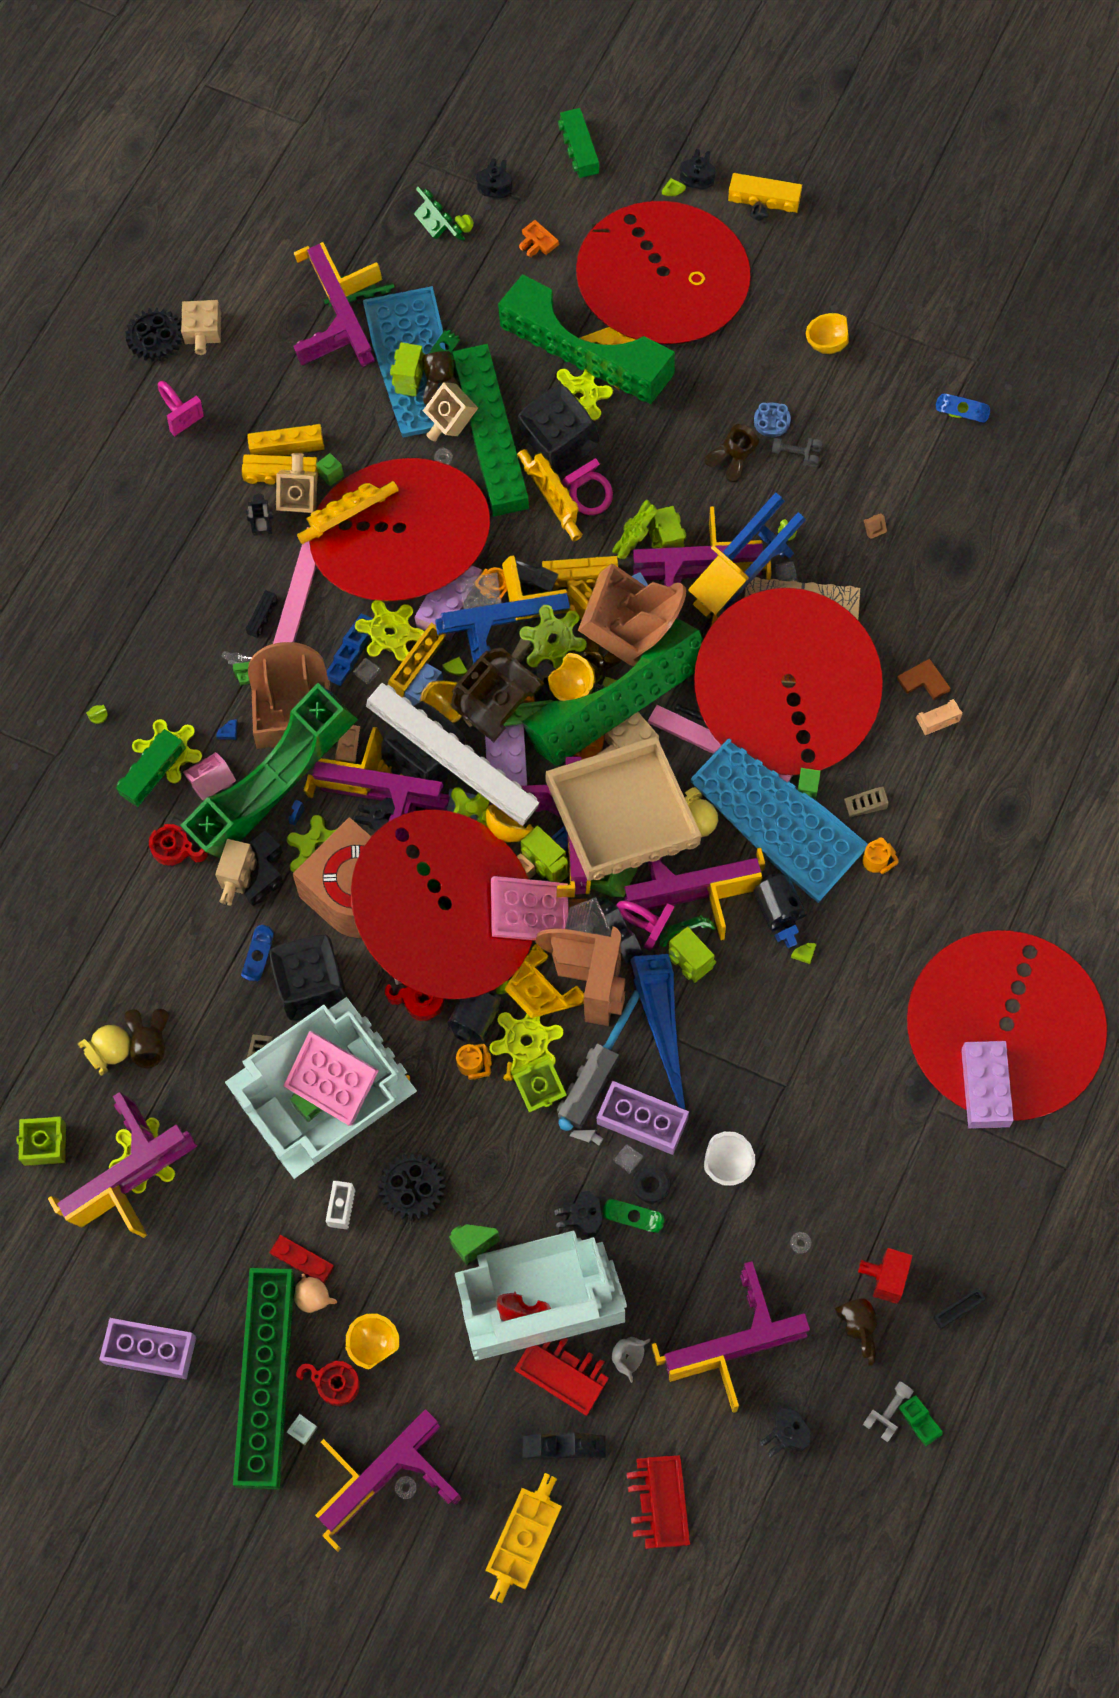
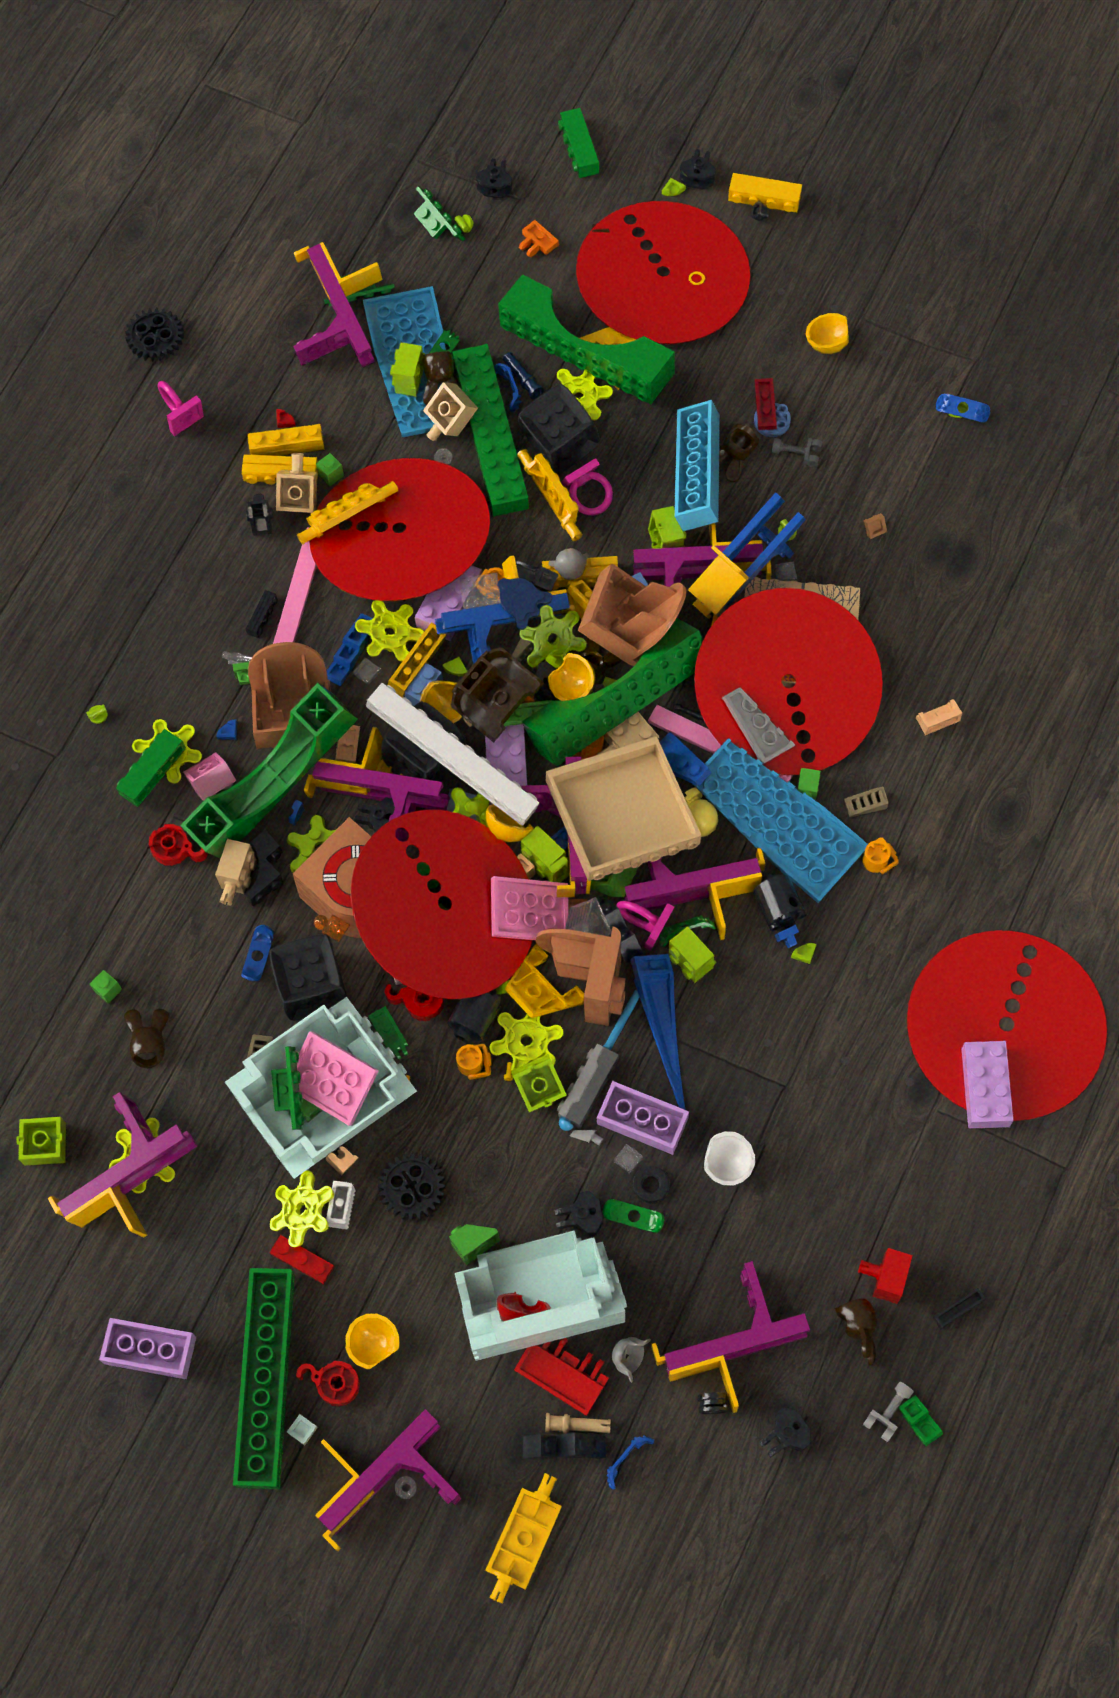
(106, 986): none -> bright green brick
(108, 1046): light yellow tile -> none
(201, 323): tan brick -> none
(284, 419): none -> red tile
(286, 1088): none -> green bracket
(293, 1201): none -> neon yellow plate
(312, 1295): light nougat hair -> none
(333, 927): none -> clear orange piece
(341, 1162): none -> light nougat hinge
(389, 1032): none -> green hinge
(505, 371): none -> blue piece
(521, 599): none -> dark blue tile
(526, 380): none -> dark blue pin
(555, 660): none -> lime tile
(567, 1424): none -> tan pin
(570, 563): none -> light grey hair
(635, 530): lime plate -> none
(637, 1442): none -> blue piece
(663, 1501): red hinge -> none
(683, 761): none -> blue wing
(697, 466): none -> medium azure brick
(713, 1403): none -> black wheel
(759, 731): none -> light grey wing
(765, 404): none -> dark red plate
(800, 1236): clear plate -> none
(924, 675): dark orange tile -> none

